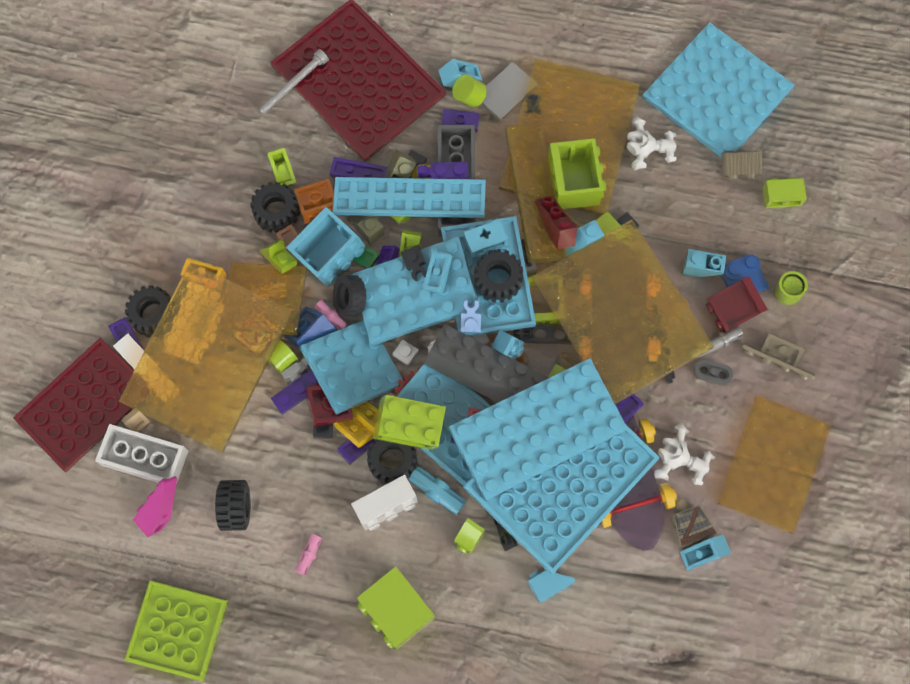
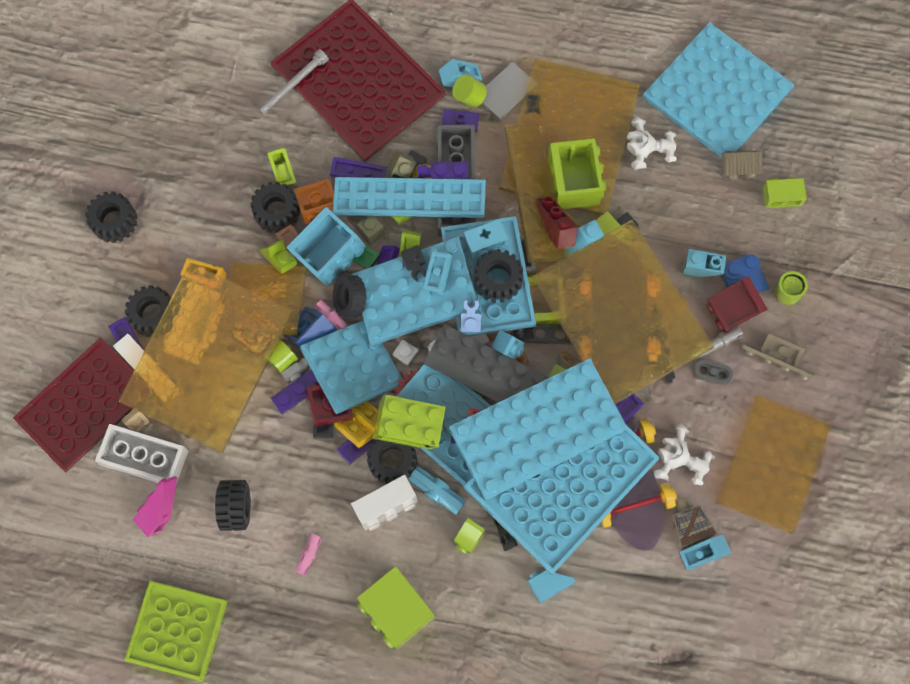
(101, 207): none -> black tyre

